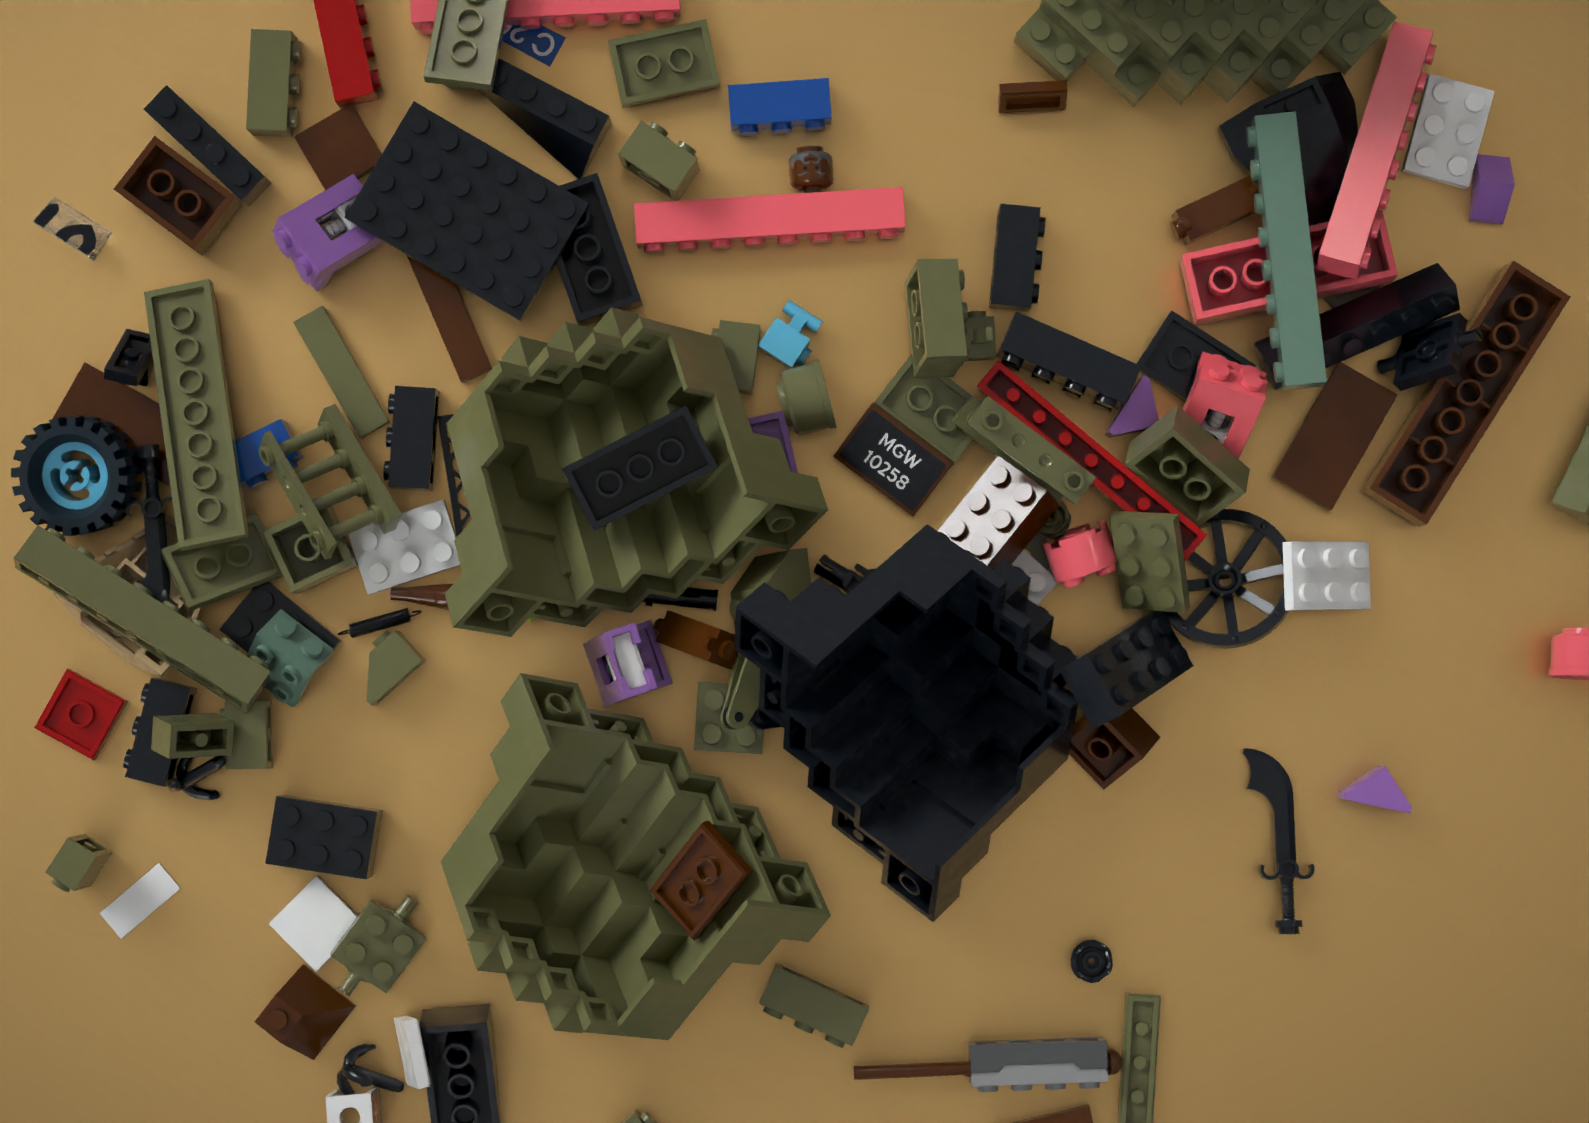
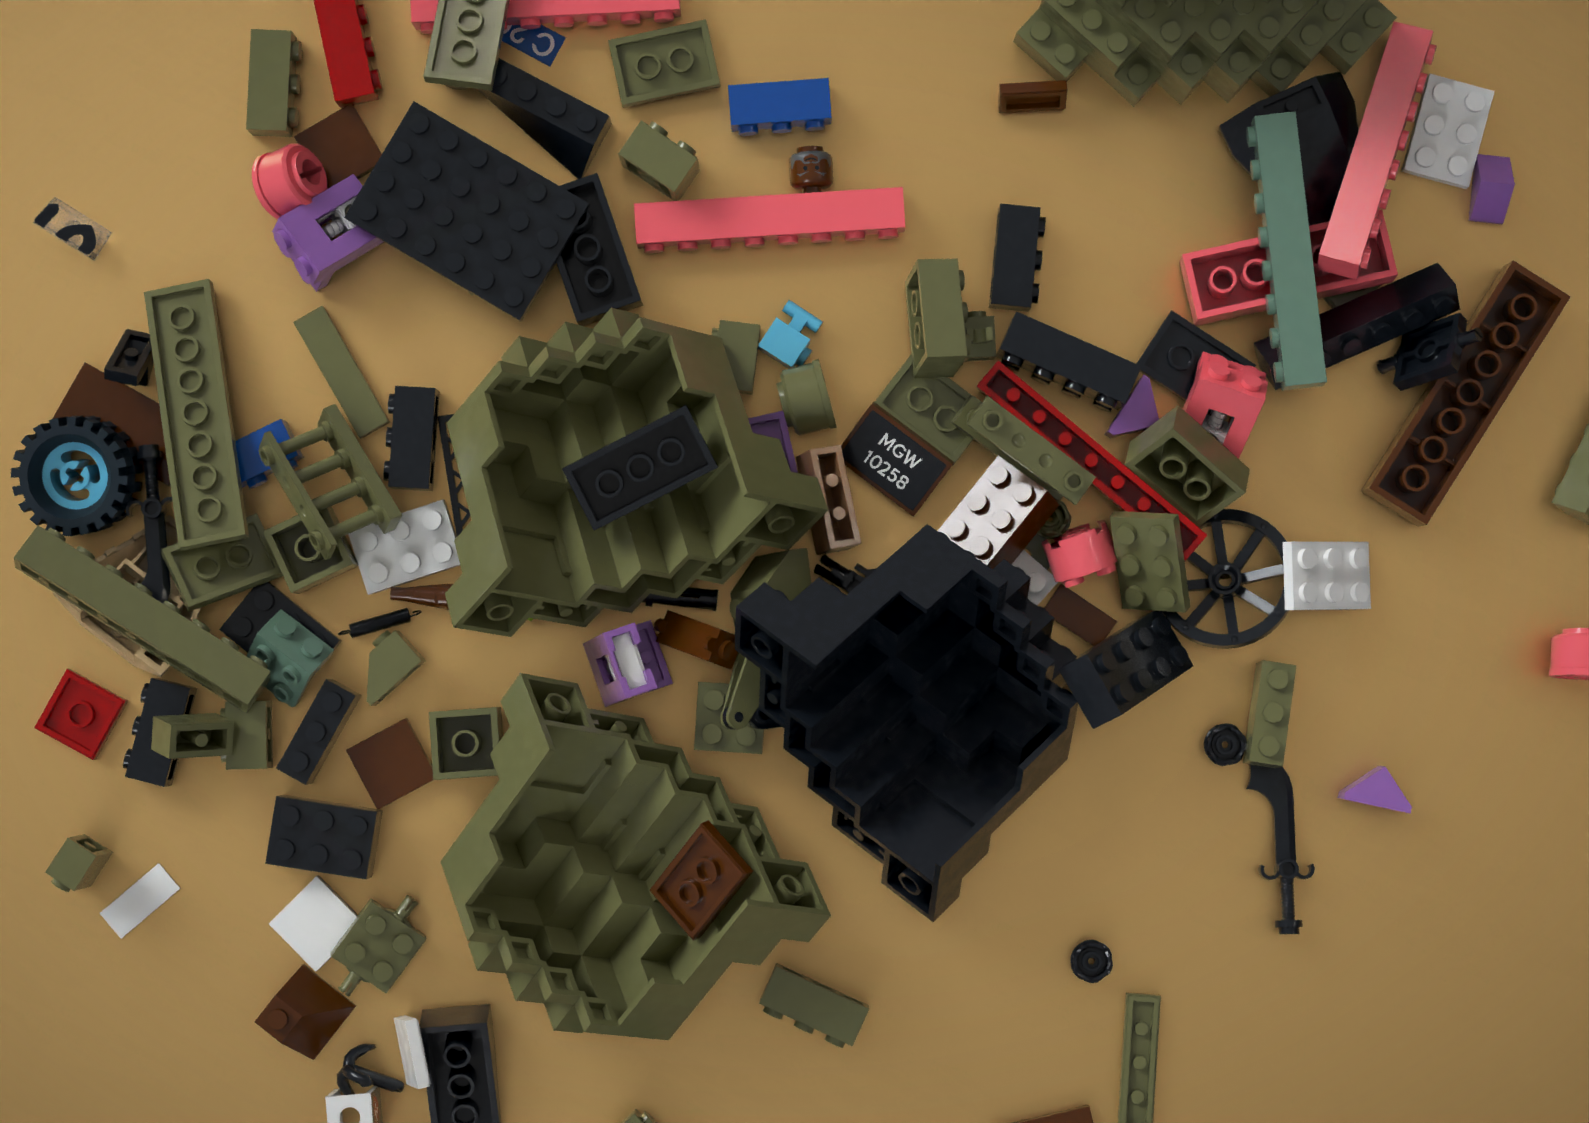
(178, 195): reddish brown brick -> none
(186, 780): black piece -> none
(207, 146): black brick -> none
(287, 179): none -> coral wheel
(318, 731): none -> black brick
(391, 763): none -> reddish brown tile
(452, 322): reddish brown tile -> none
(464, 742): none -> olive brick
(838, 526): none -> medium nougat brick
(1017, 1064): piece -> none
(1079, 616): none -> reddish brown tile
(1112, 747): reddish brown slope -> none
(1214, 211): reddish brown brick -> none
(1236, 744): none -> black plate
(1269, 714): none -> olive brick
(1334, 436): reddish brown tile -> none

